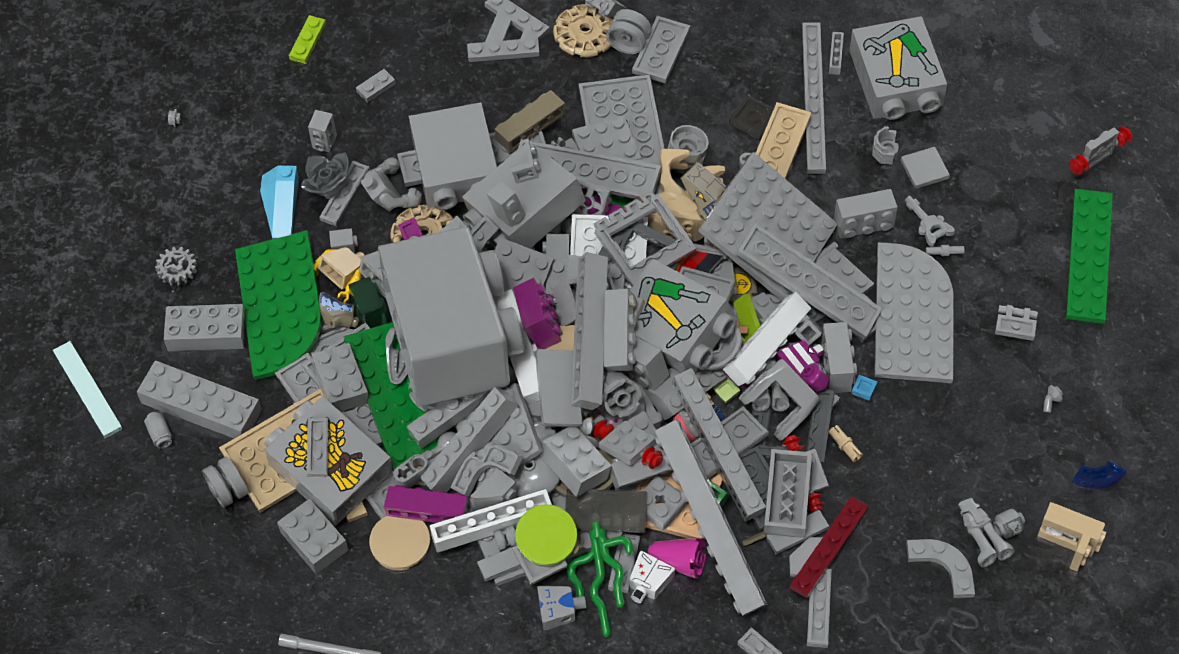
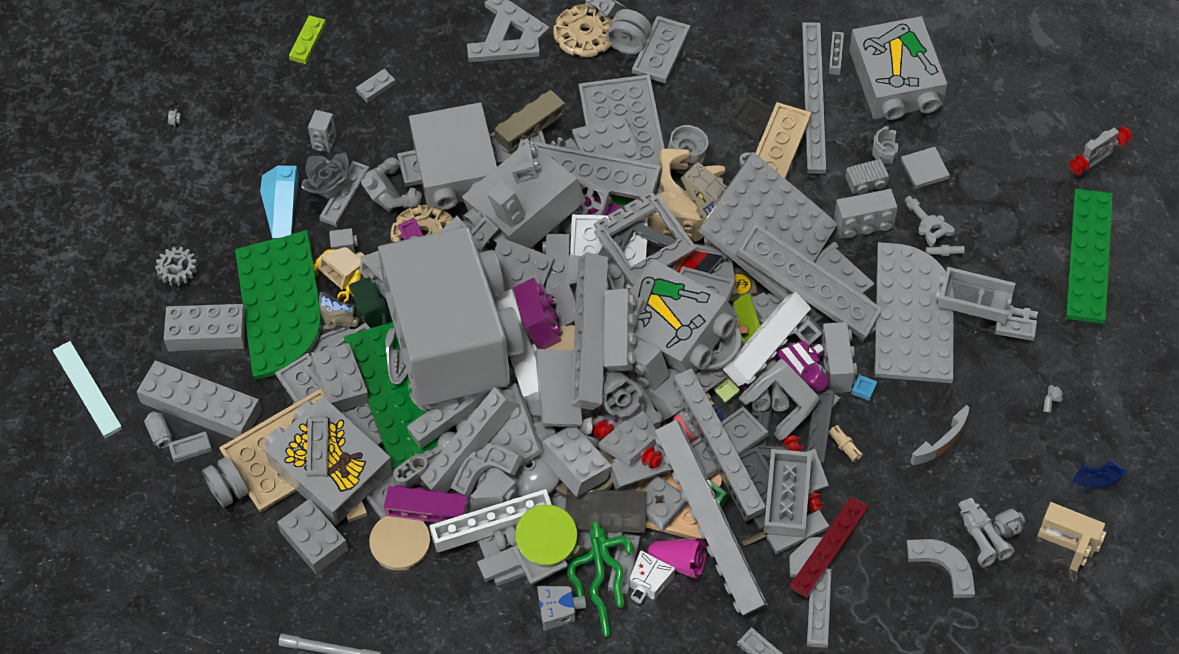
(190, 447): none -> light grey tile
(867, 176): none -> light grey brick
(927, 452): none -> light grey slope
(975, 294): none -> light grey door

